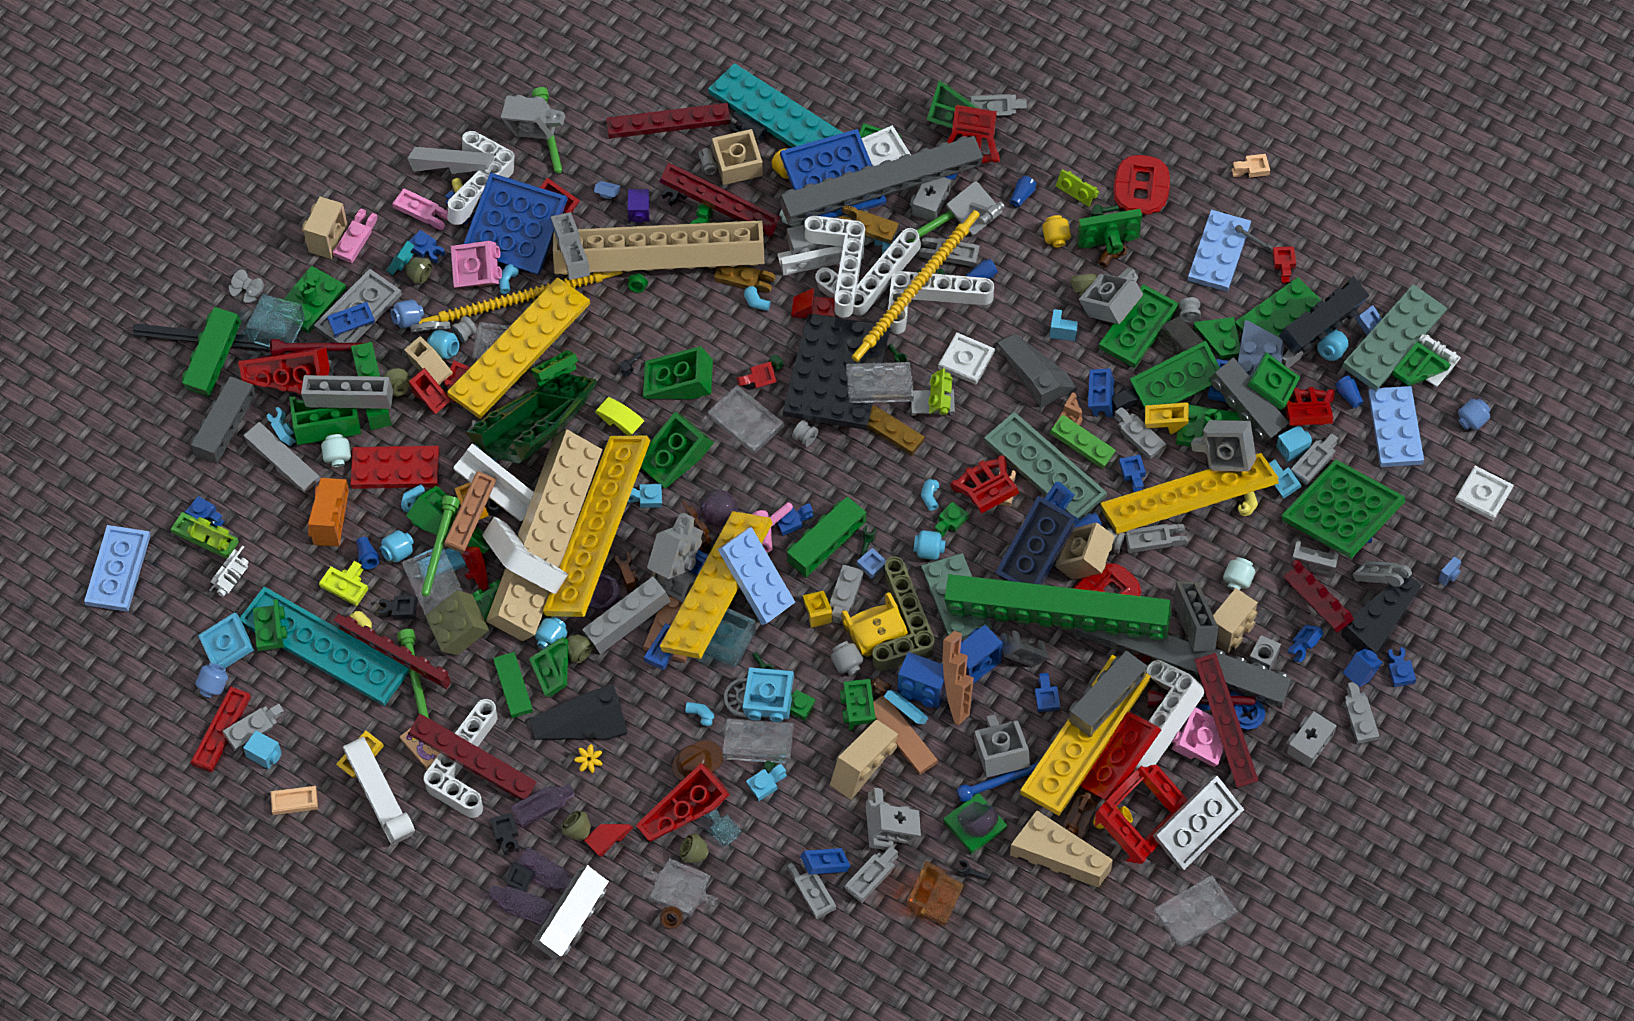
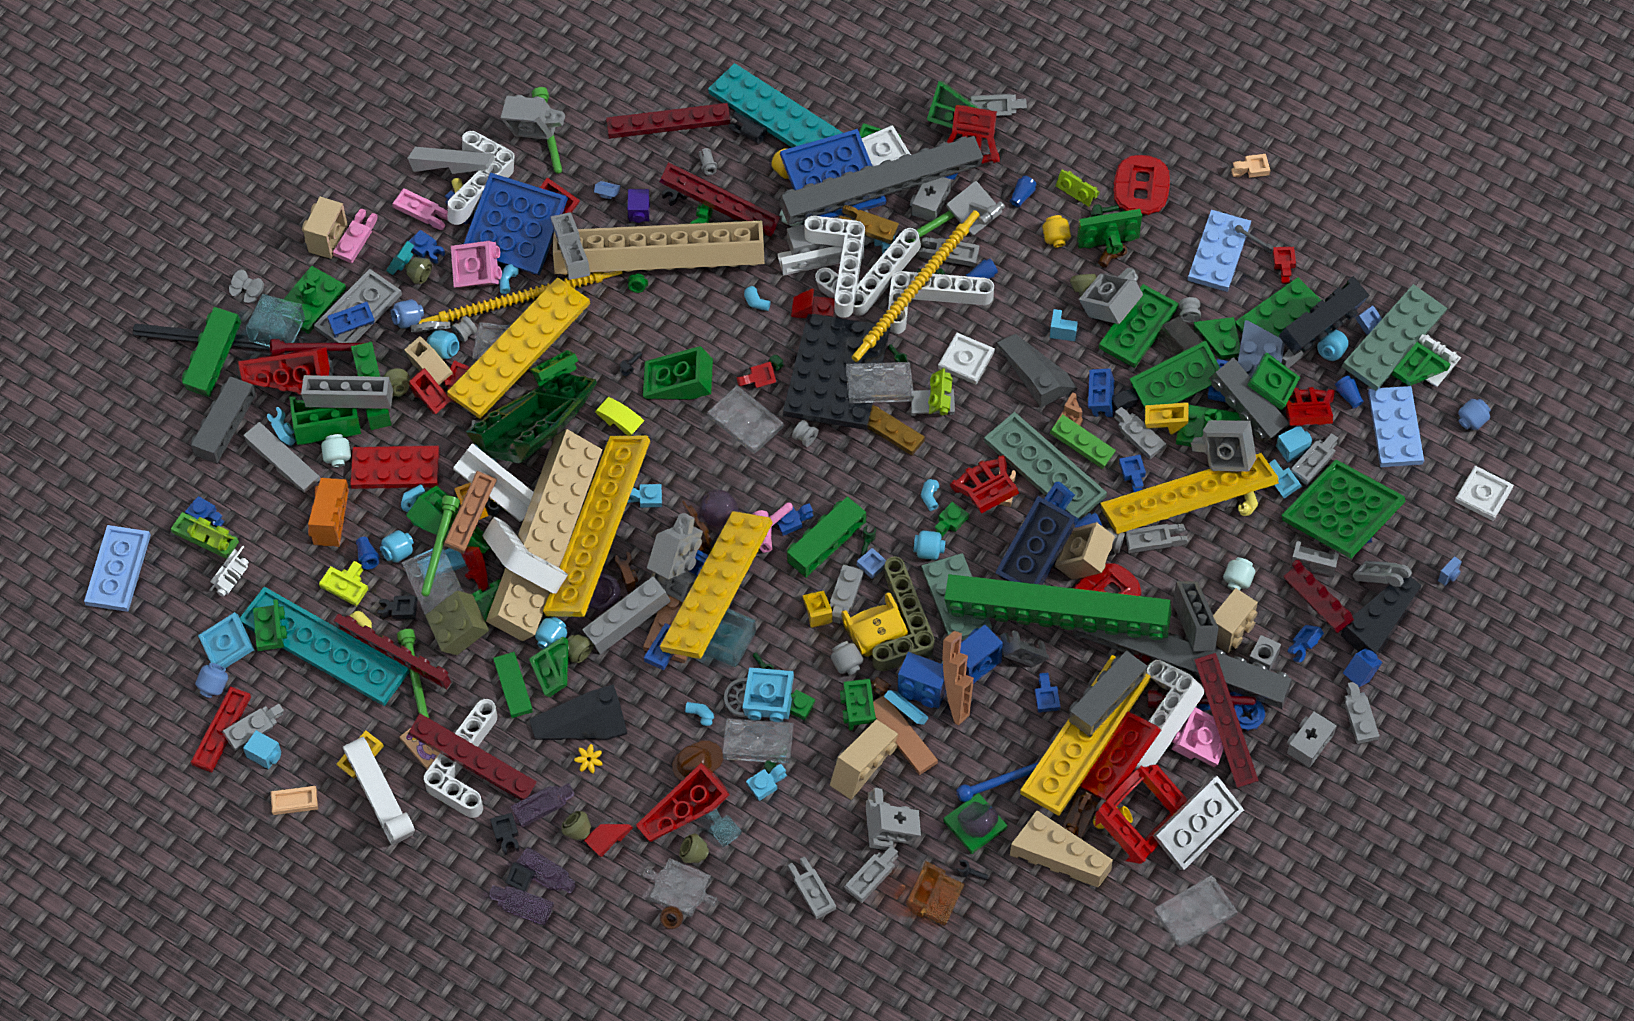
(570, 912): brick -> none
(675, 450): green slope -> none
(737, 157): tan brick -> none
(744, 276): pearl gold hinge -> none
(756, 575): light blue plate -> none
(825, 861): blue plate -> none
(1001, 747): light grey hinge -> none
(1400, 670): blue plate -> none

